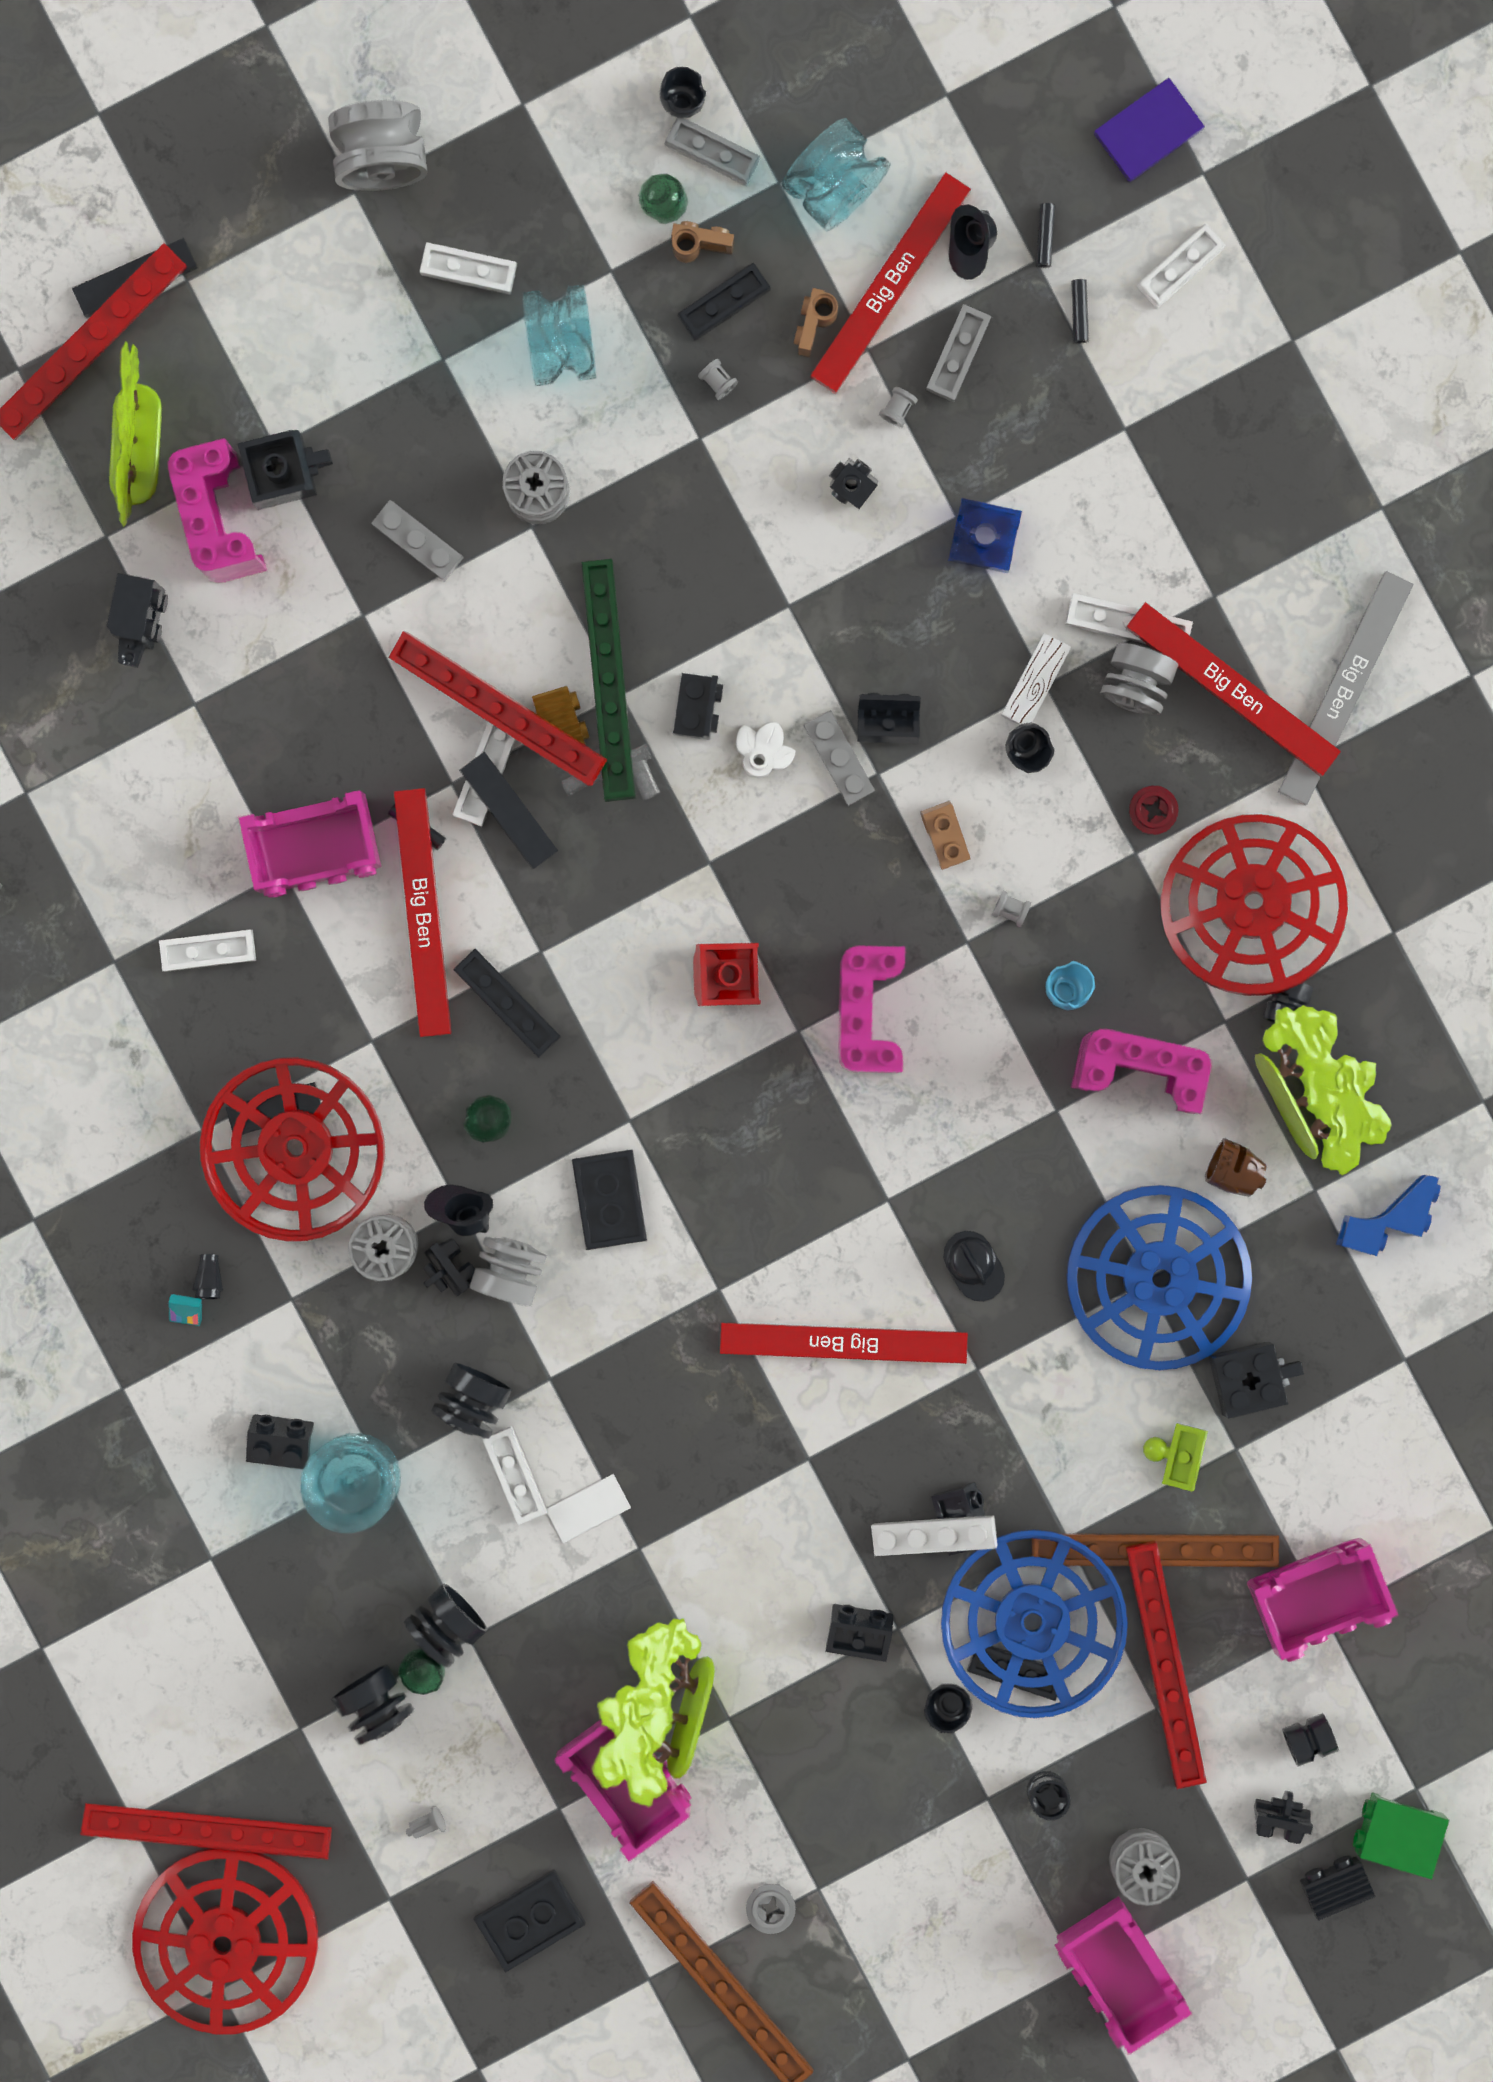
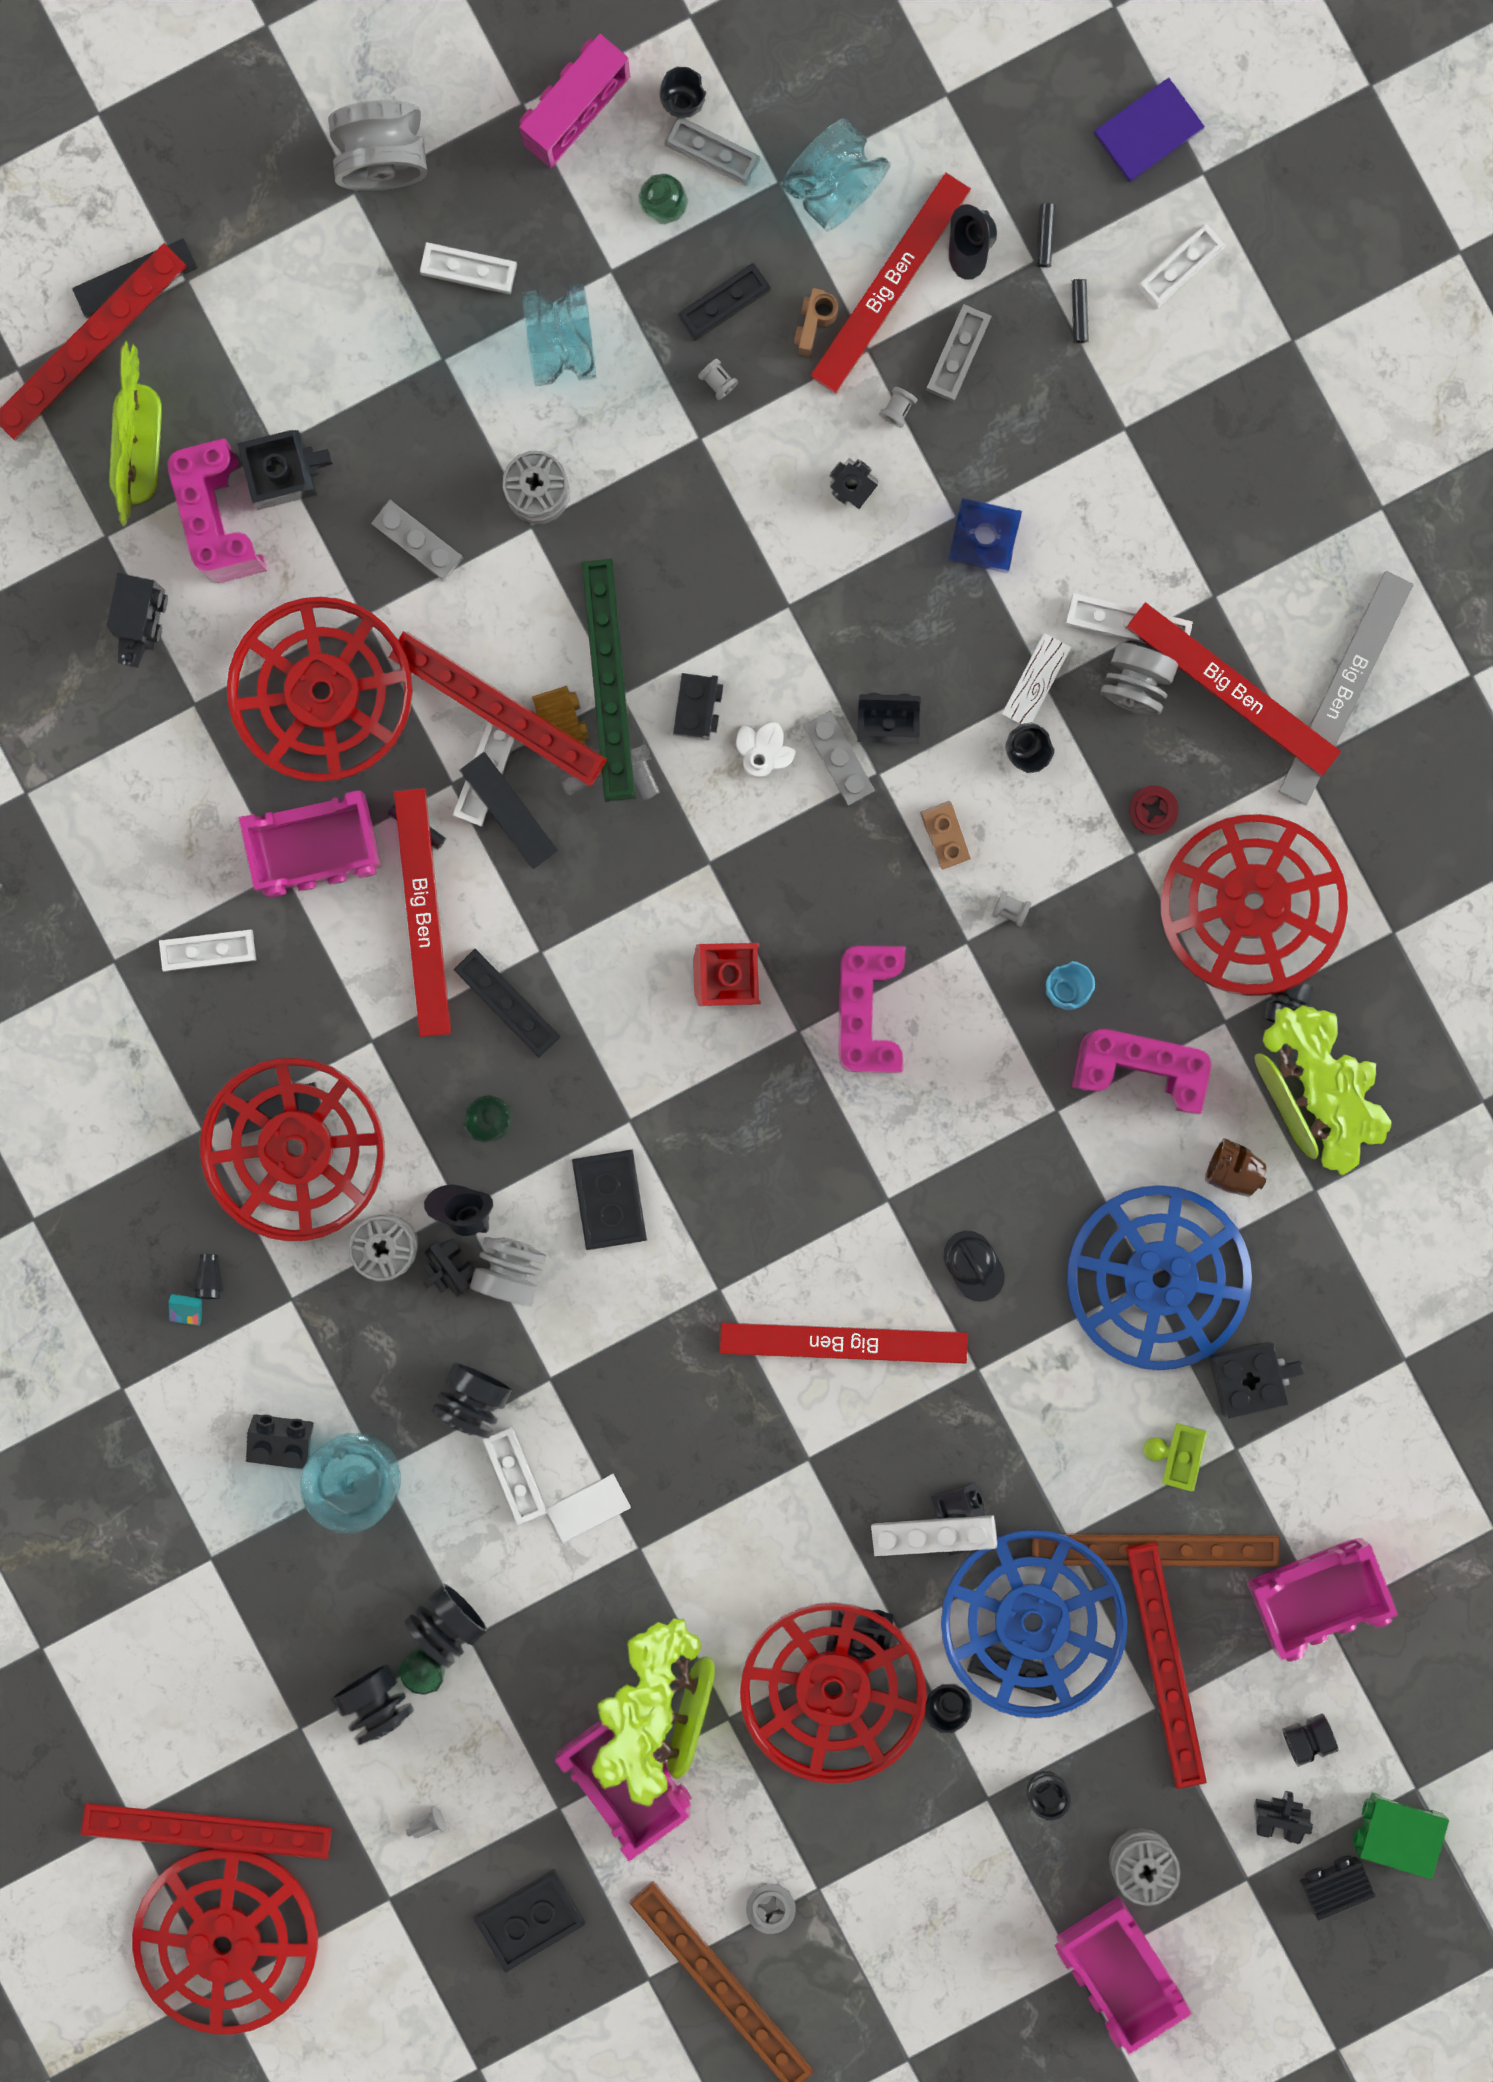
(306, 675): none -> red dish
(574, 100): none -> dark pink brick
(716, 239): medium nougat plate -> none
(833, 1709): none -> red dish
(1406, 1214): blue arch -> none

